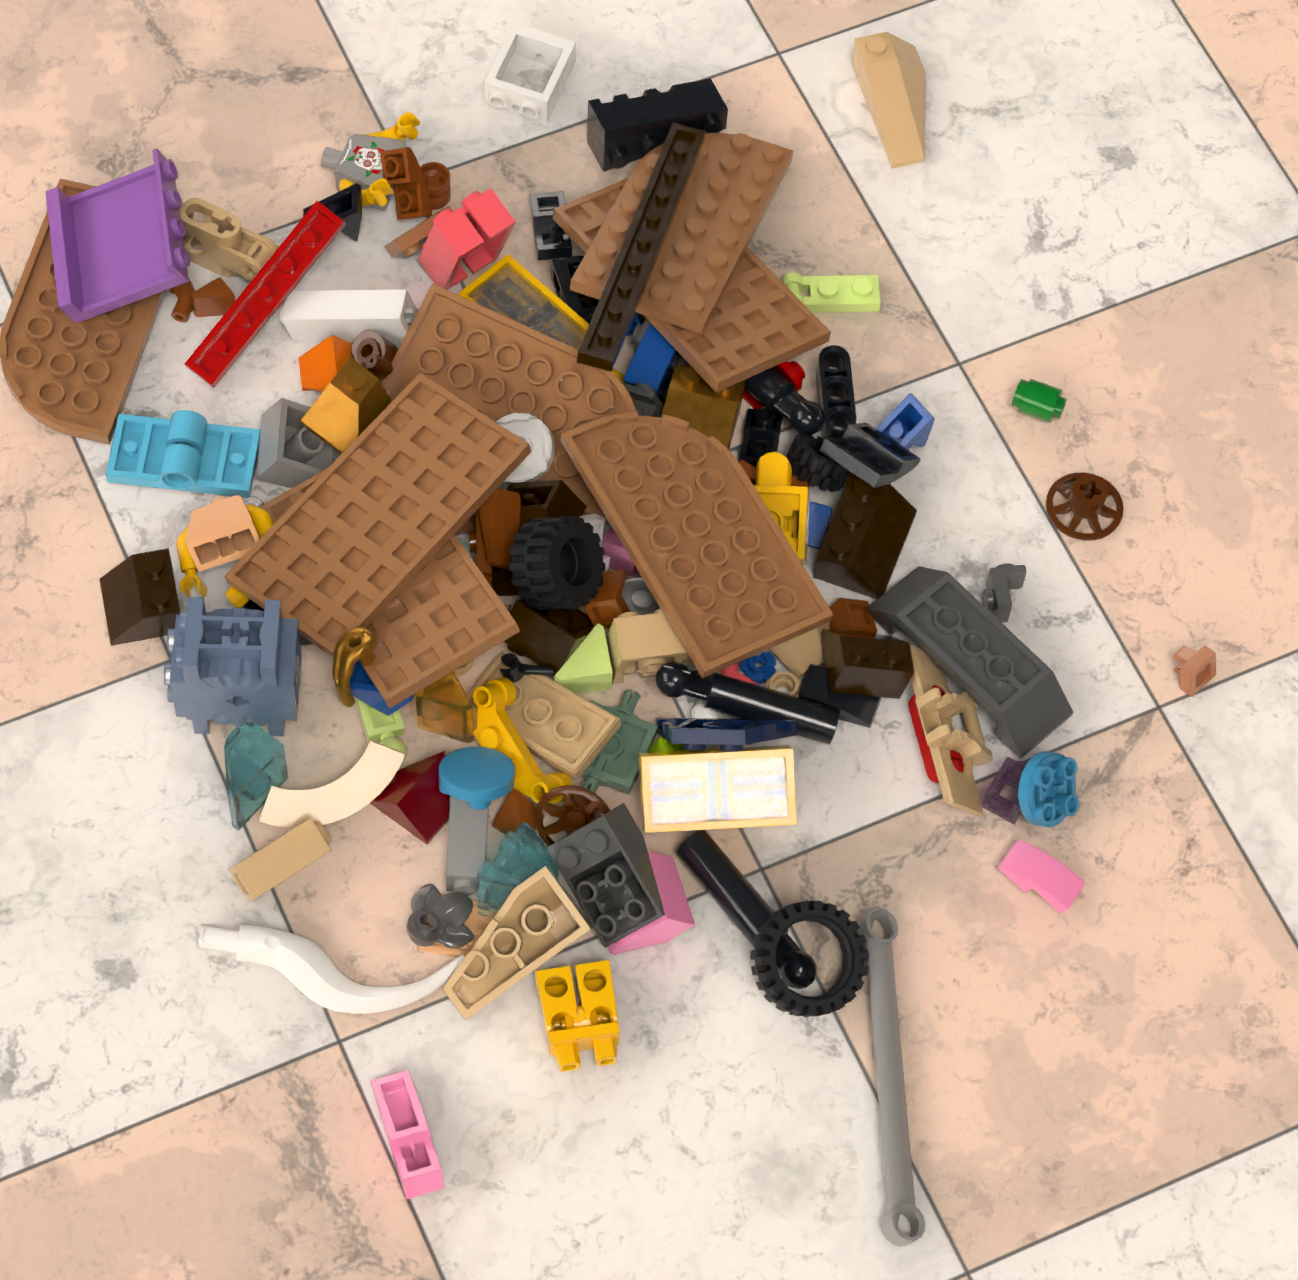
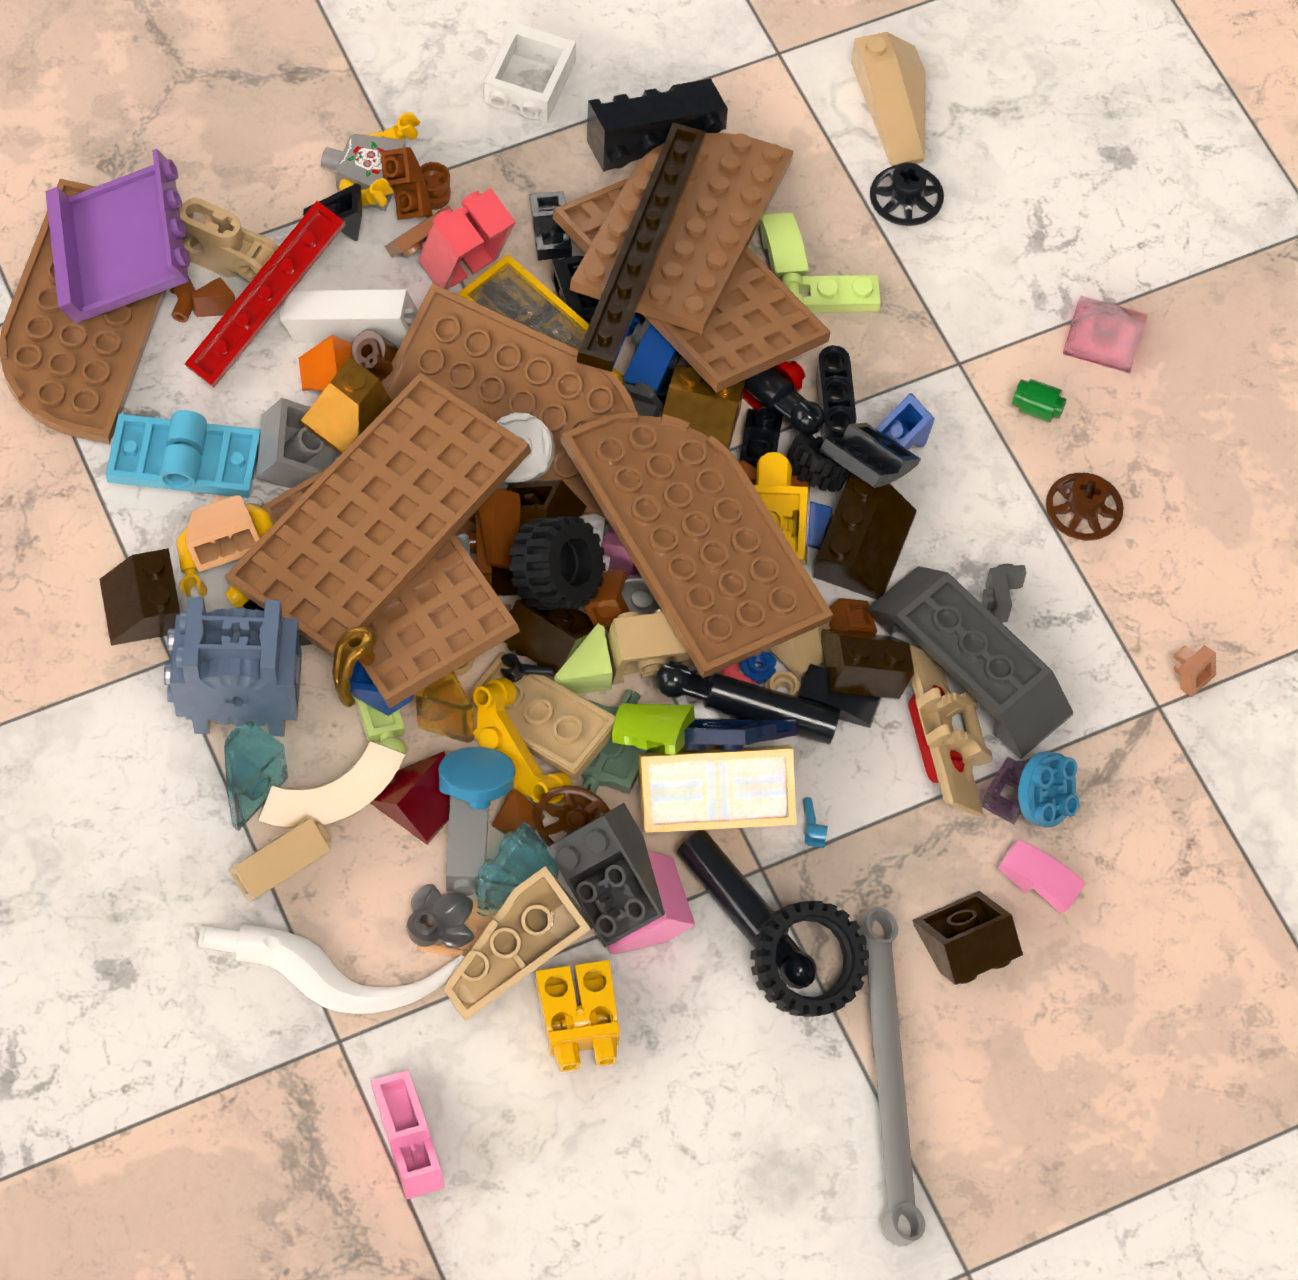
(652, 725): none -> lime slope
(784, 244): none -> yellowish green slope
(815, 834): none -> dark azure hand
(907, 189): none -> black wheel
(969, 937): none -> dark brown slope
(1105, 334): none -> clear pink slope

